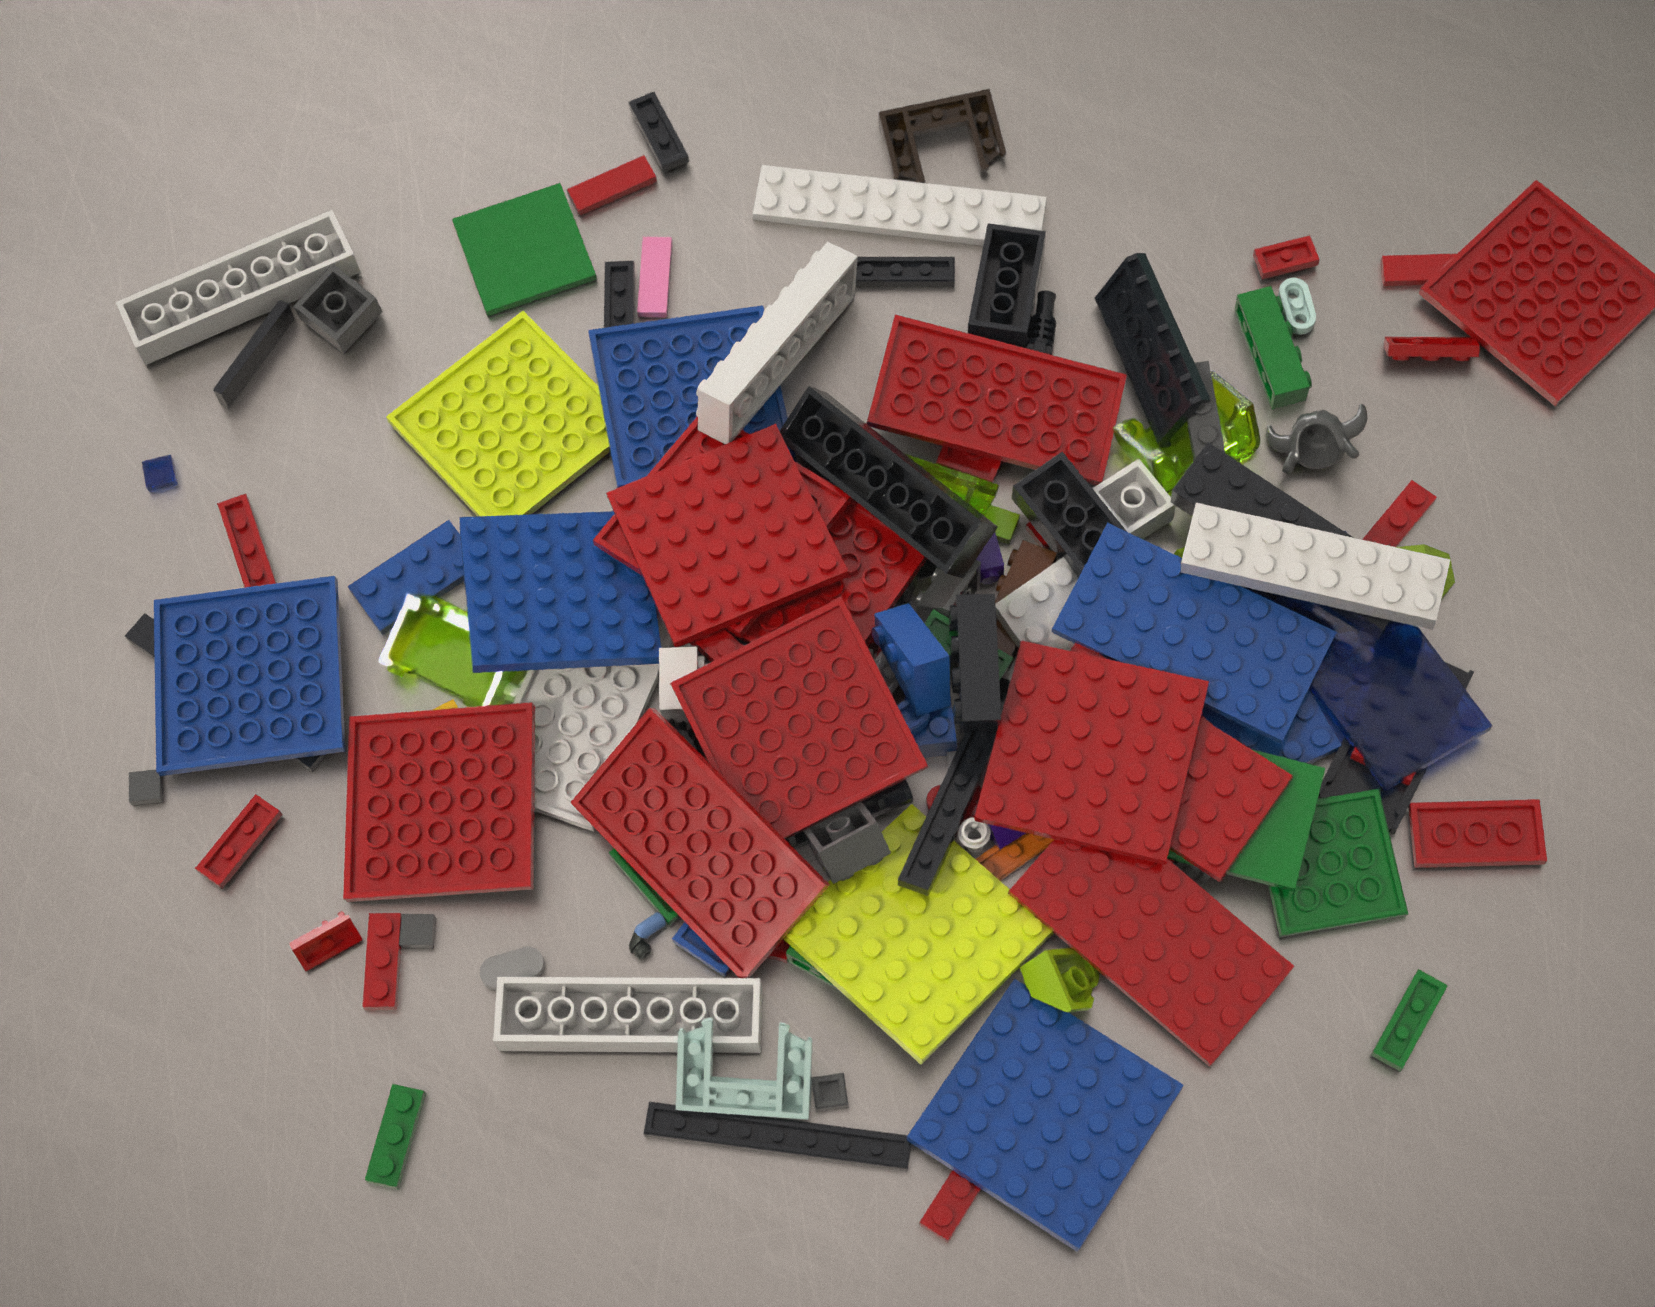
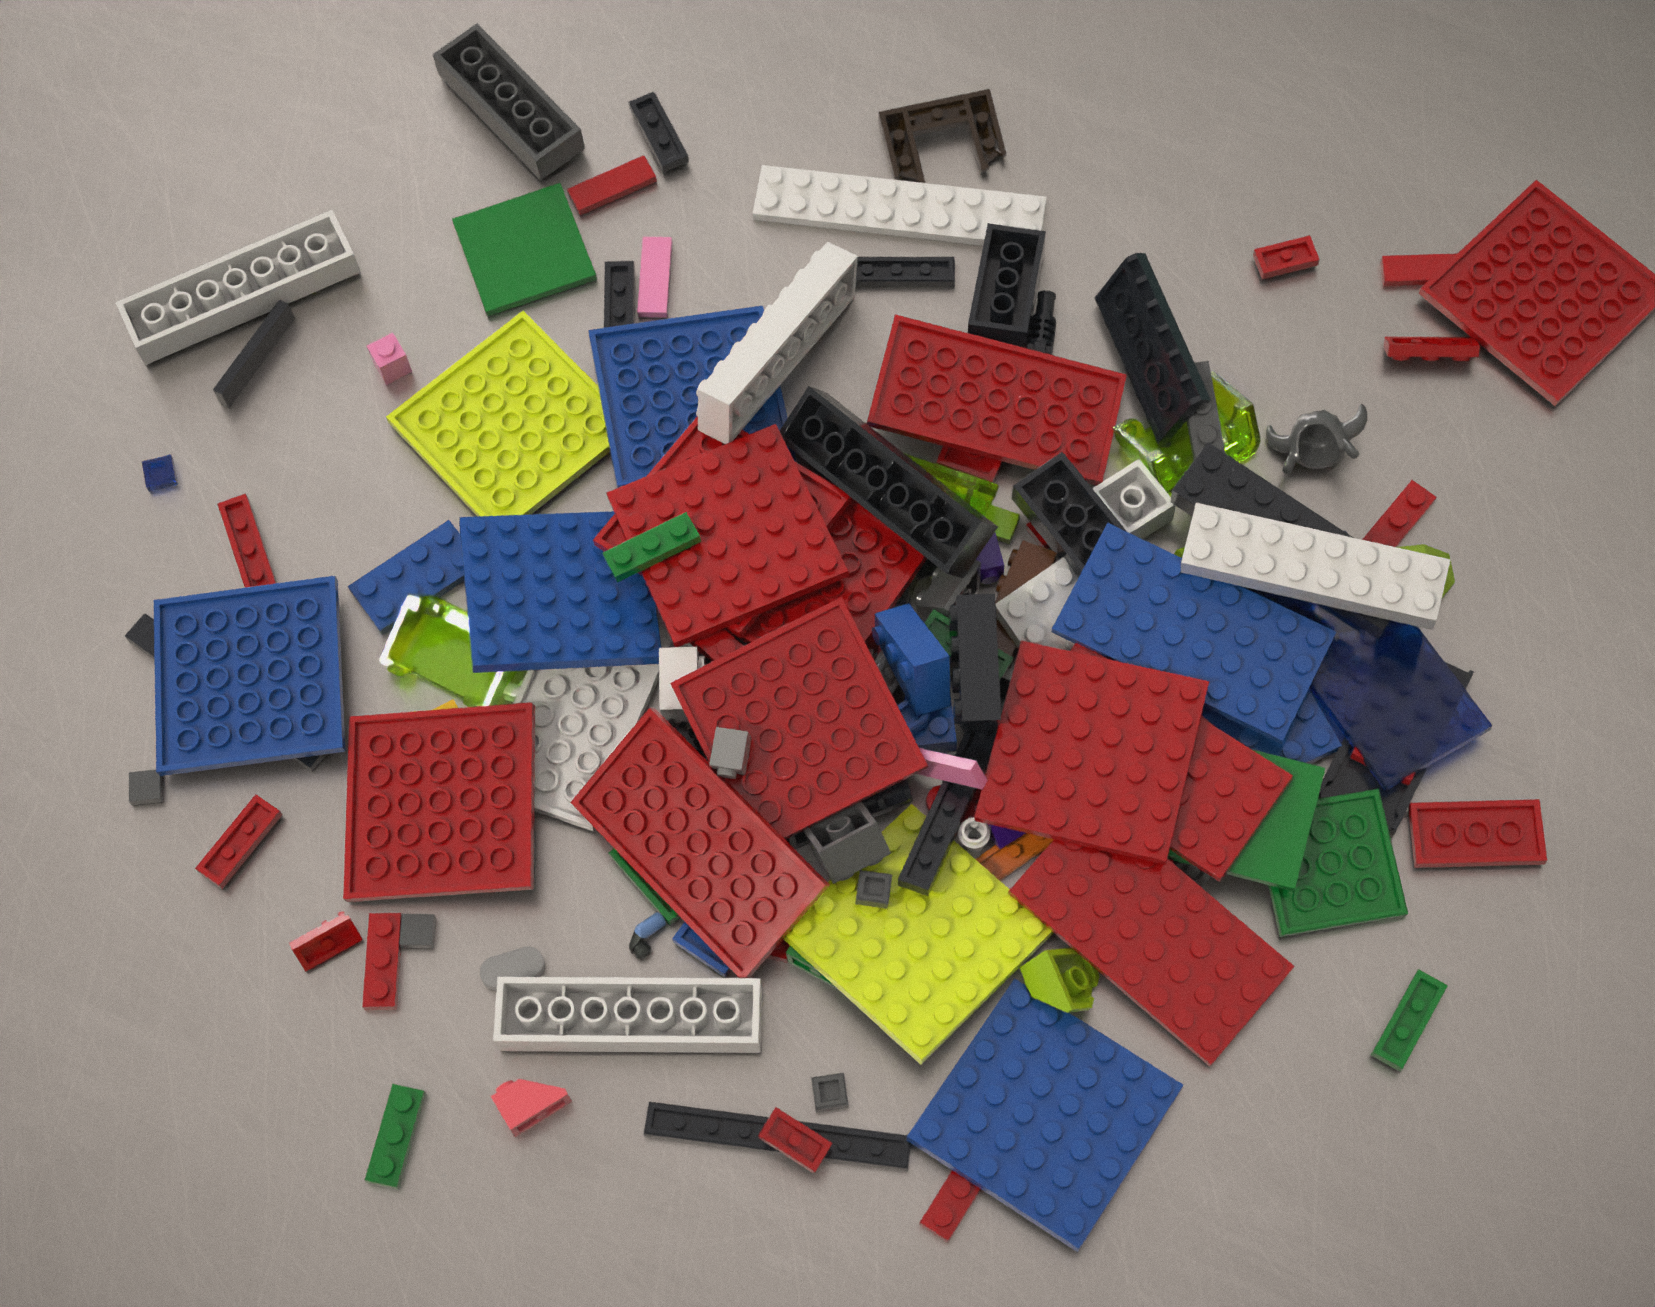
(338, 308): dark grey brick -> none
(389, 358): none -> bright pink brick
(509, 101): none -> dark grey brick
(528, 1103): none -> coral slope
(651, 547): none -> green plate
(703, 1092): light aqua wedge -> none
(730, 752): none -> light grey brick
(794, 1140): none -> red plate
(873, 889): none -> dark grey tile
(953, 769): none -> bright pink tile
(1272, 347): green brick -> none
(1298, 308): light aqua plate -> none

